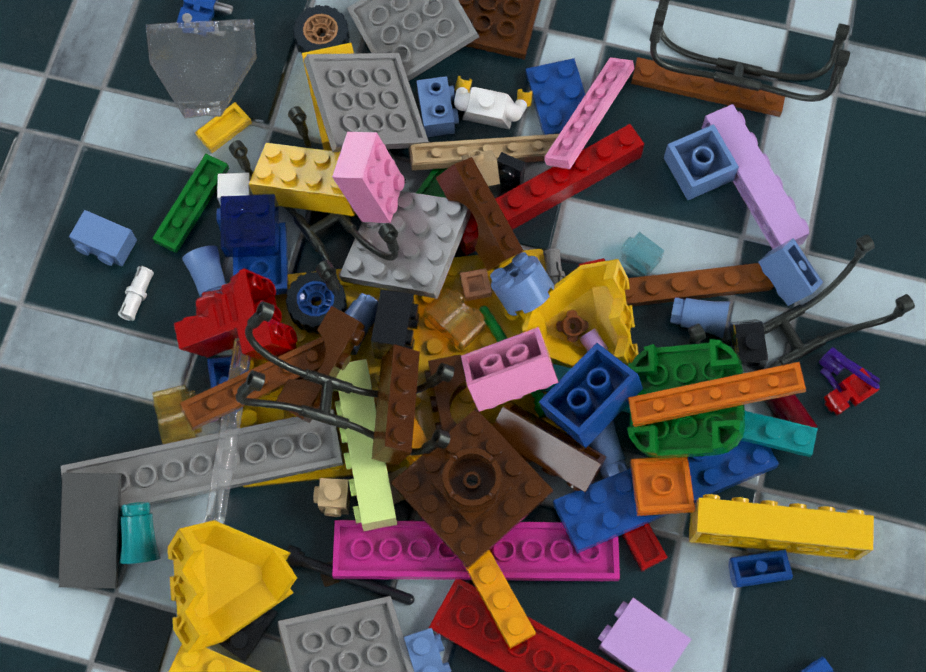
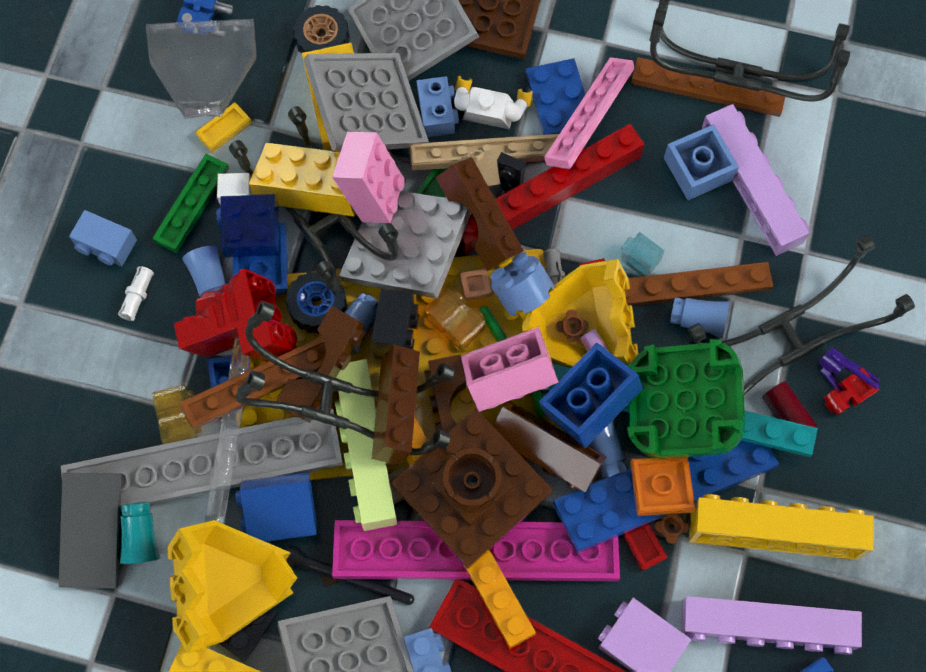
(277, 507): none -> blue brick
(333, 496): tan brick -> none
(671, 534): none -> dark orange plate
(717, 394): orange tile -> none
(749, 344): black torso -> none
(759, 568): blue brick -> none
(771, 624): none -> lavender brick
(790, 272): medium blue brick -> none

